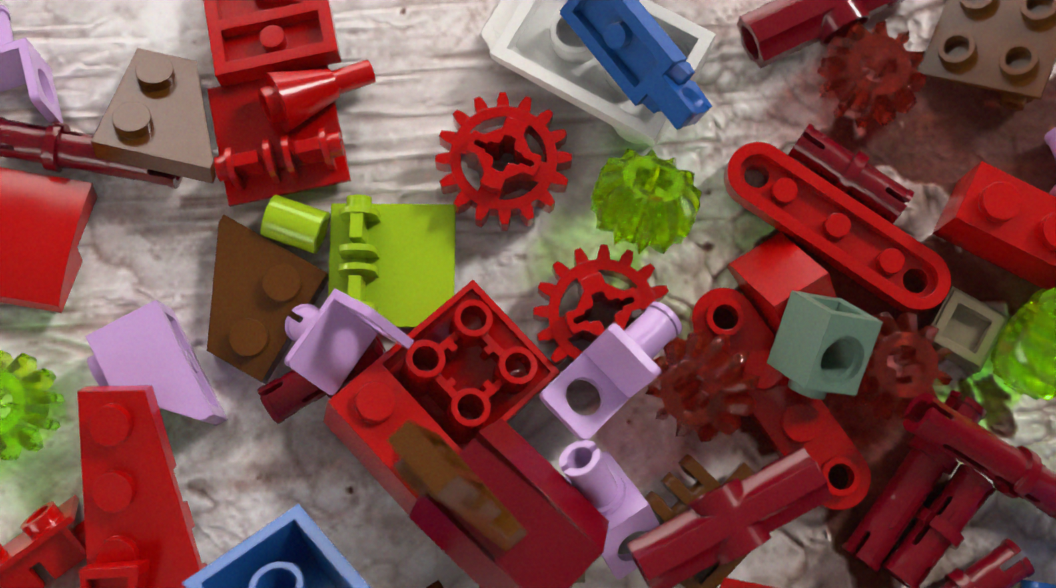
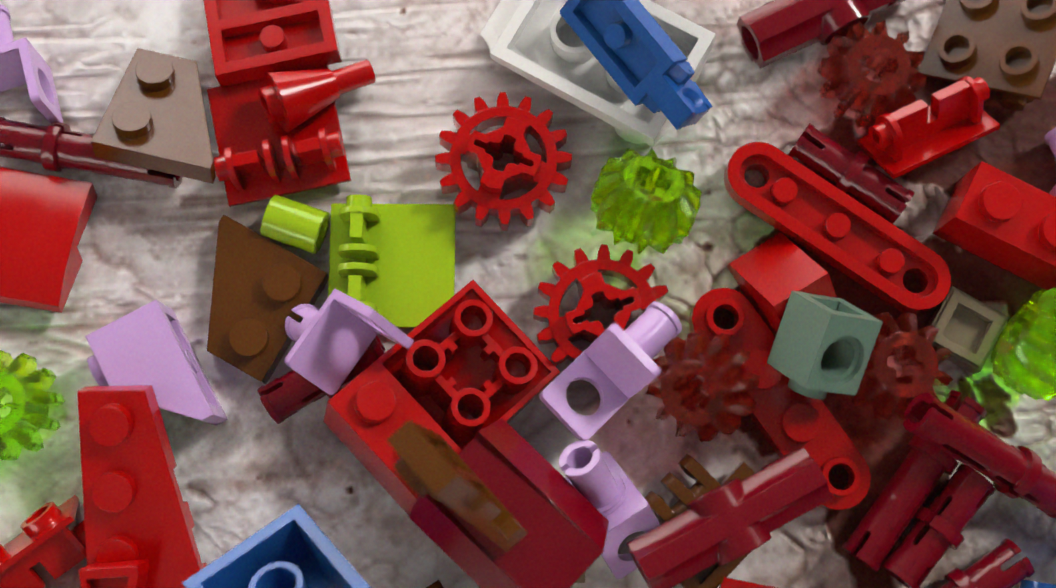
(925, 132): none -> red hinge

